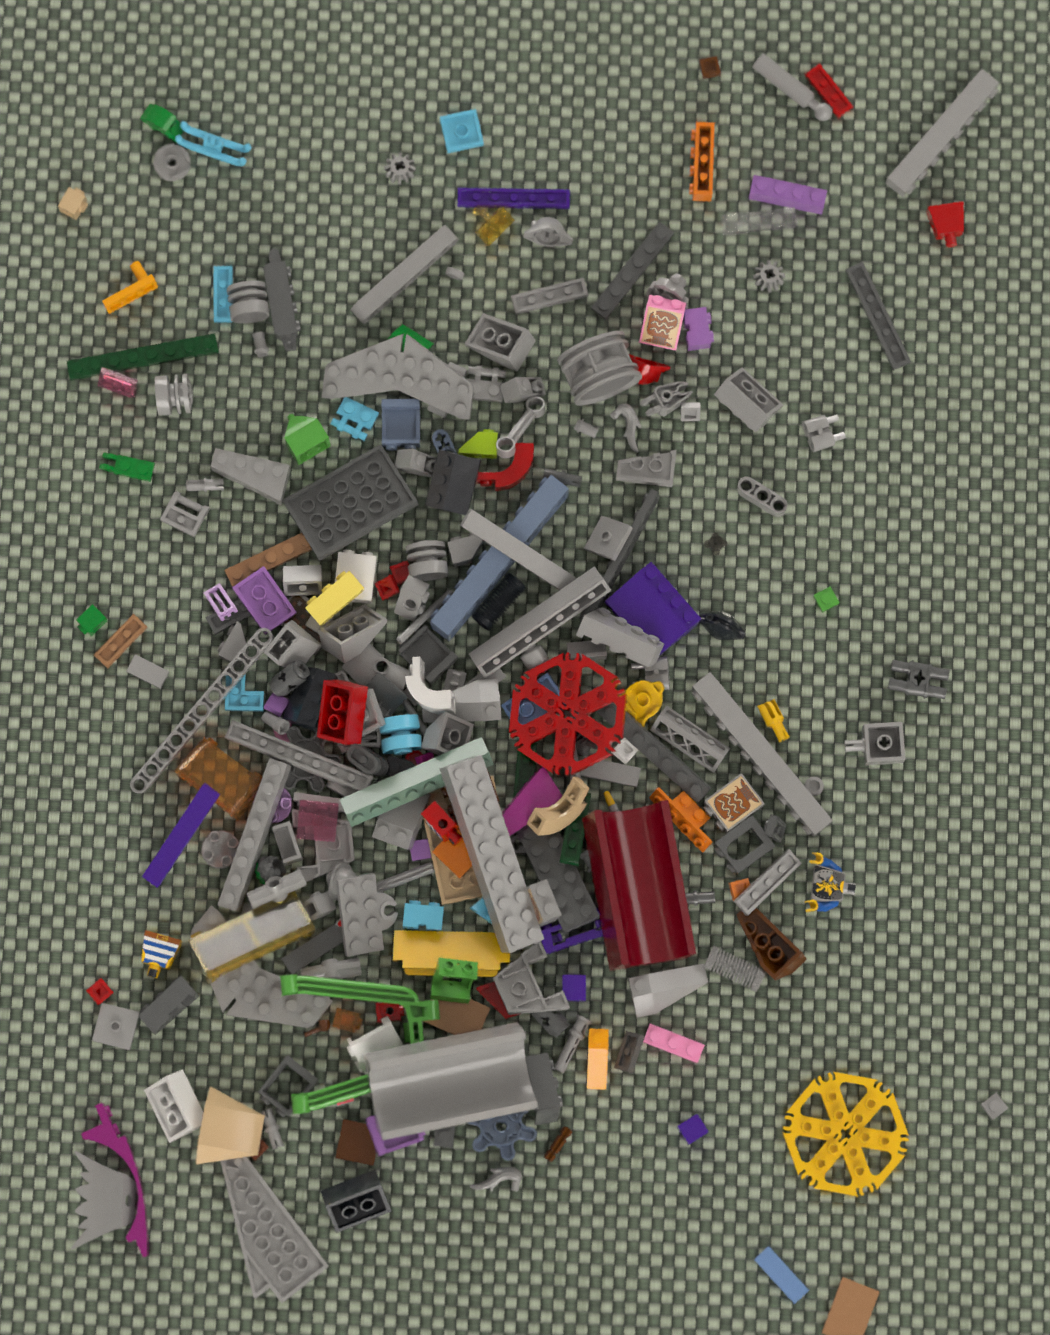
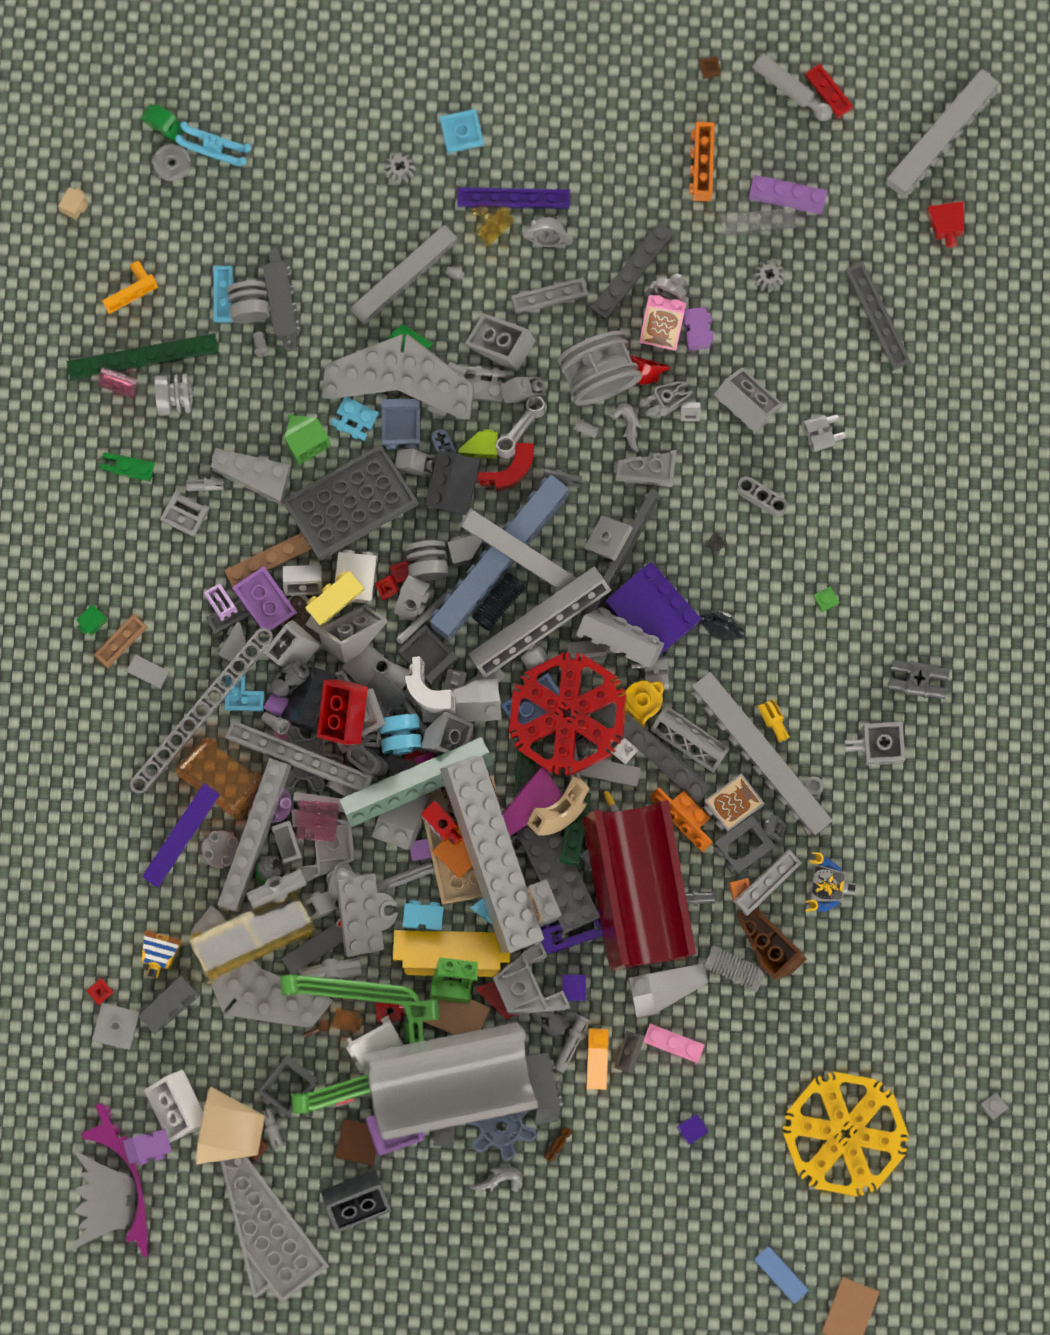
(146, 1147): none -> medium lavender brick

